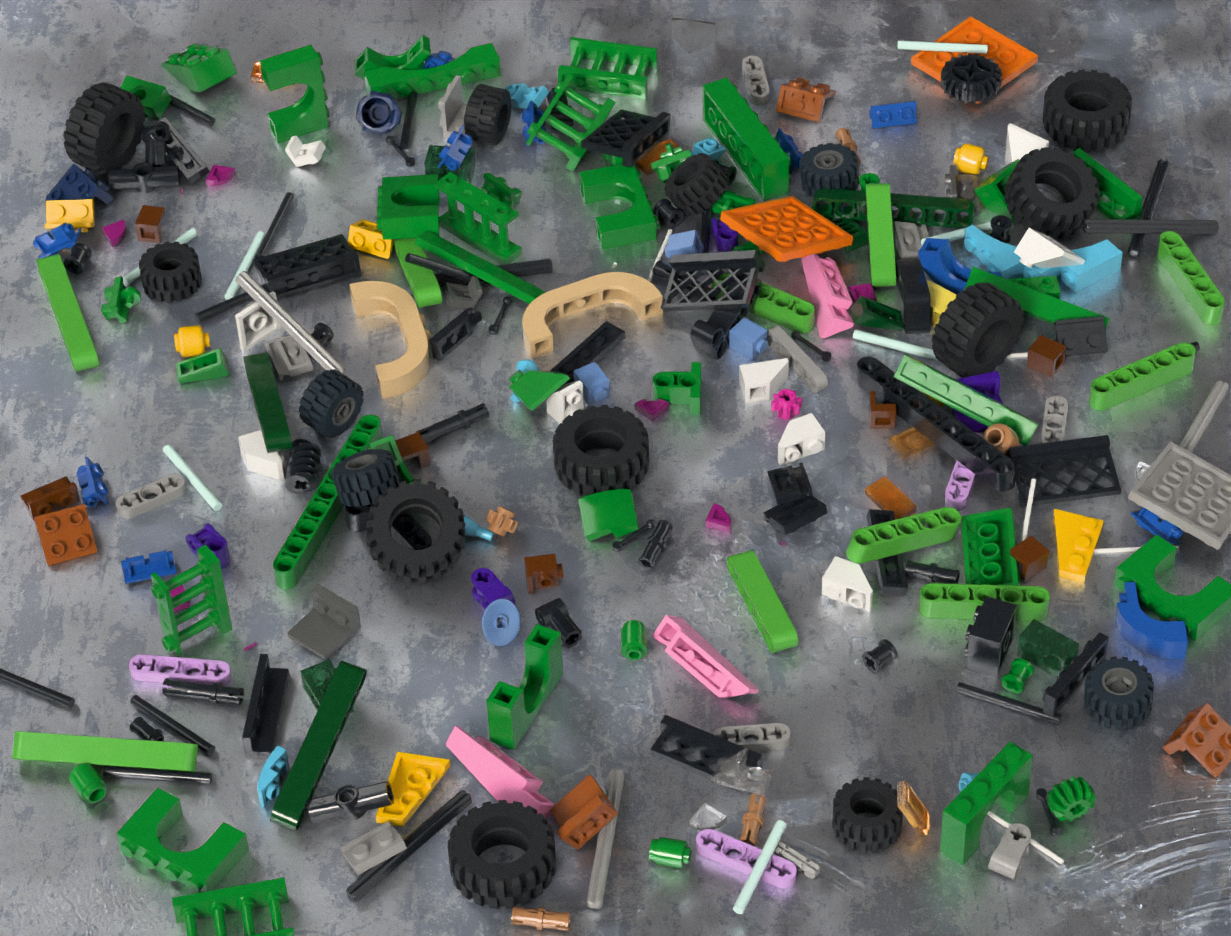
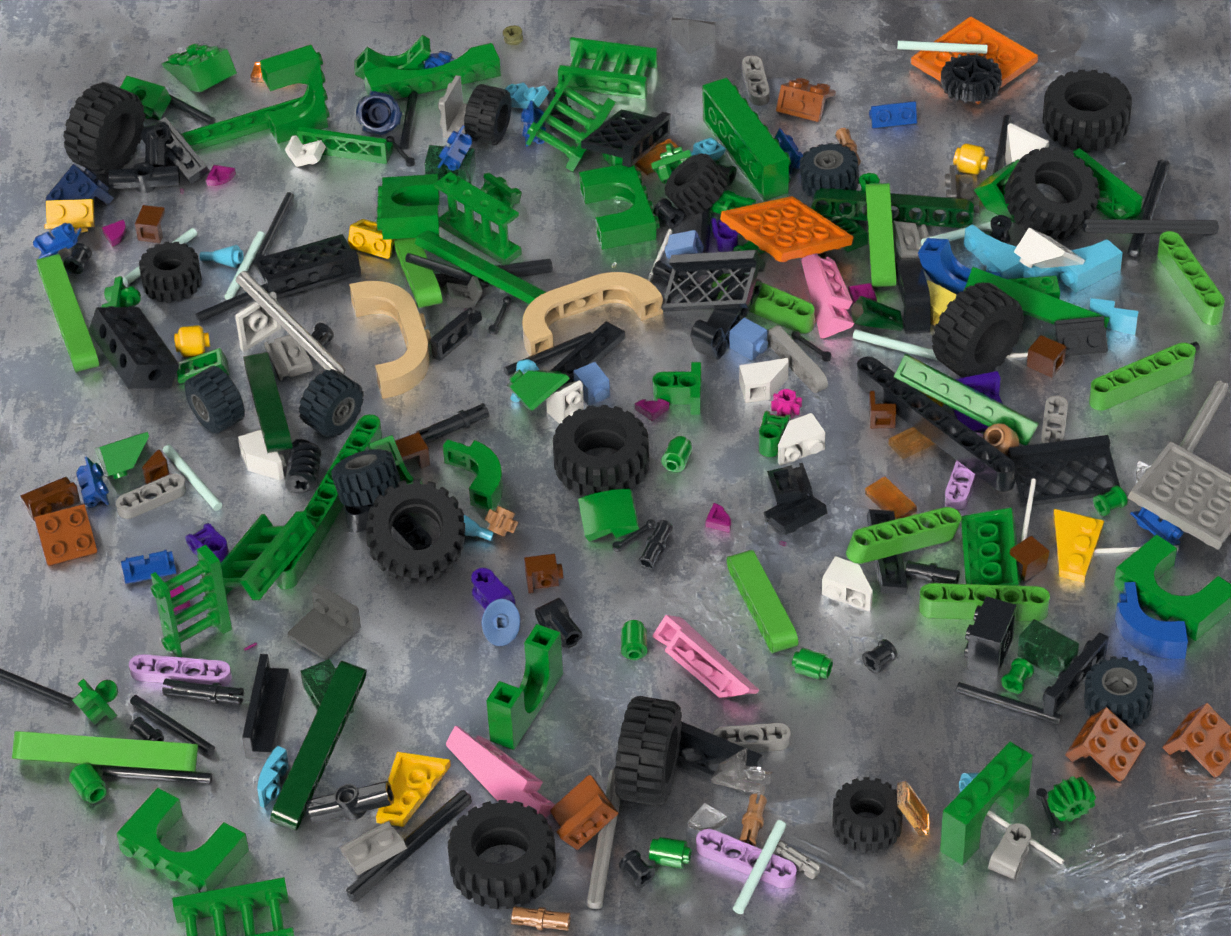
(95, 702): none -> green hips
(121, 455): none -> green slope
(133, 347): none -> black brick
(155, 467): none -> reddish brown slope
(214, 399): none -> black wheel
(228, 256): none -> medium azure cone
(232, 128): none -> green tile
(275, 556): none -> green fence
(348, 145): none -> green fence
(482, 462): none -> green arch
(513, 35): none -> olive bush
(550, 353): none -> black bar
(637, 868): none -> black bush
(648, 750): none -> black tyre
(677, 454): none -> green brick
(771, 433): none -> green piece
(812, 664): none -> green brick
(1001, 150): none -> black bar
(1108, 743): none -> dark orange bracket
(1109, 501): none -> green bush
(1120, 319): none -> medium azure slope

